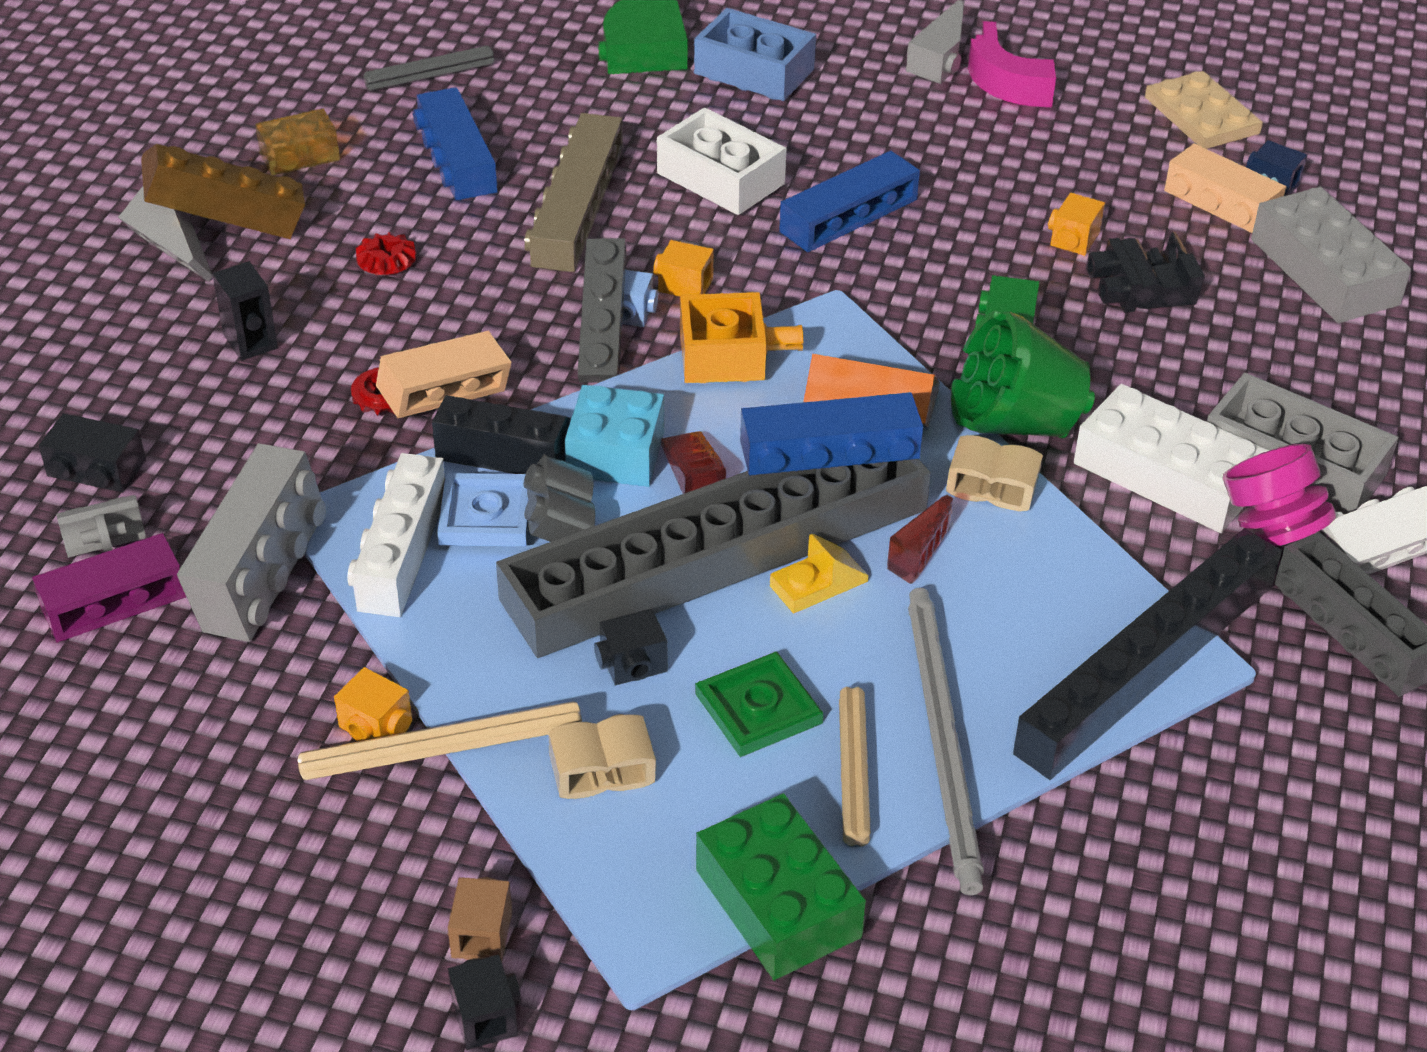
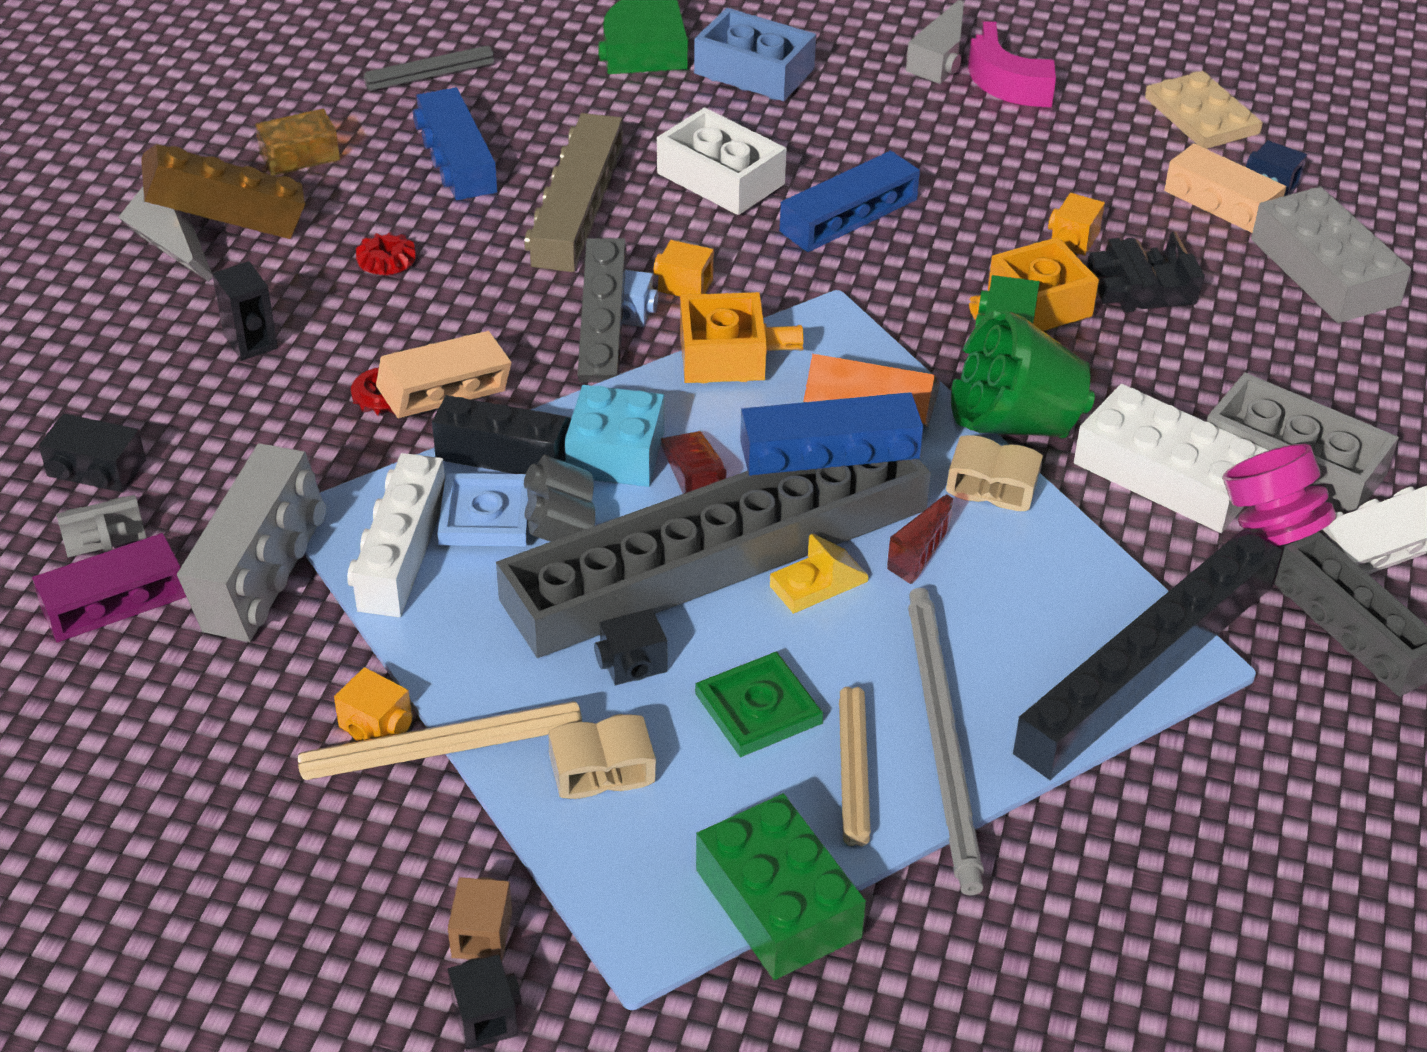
(1065, 285): none -> light orange brick

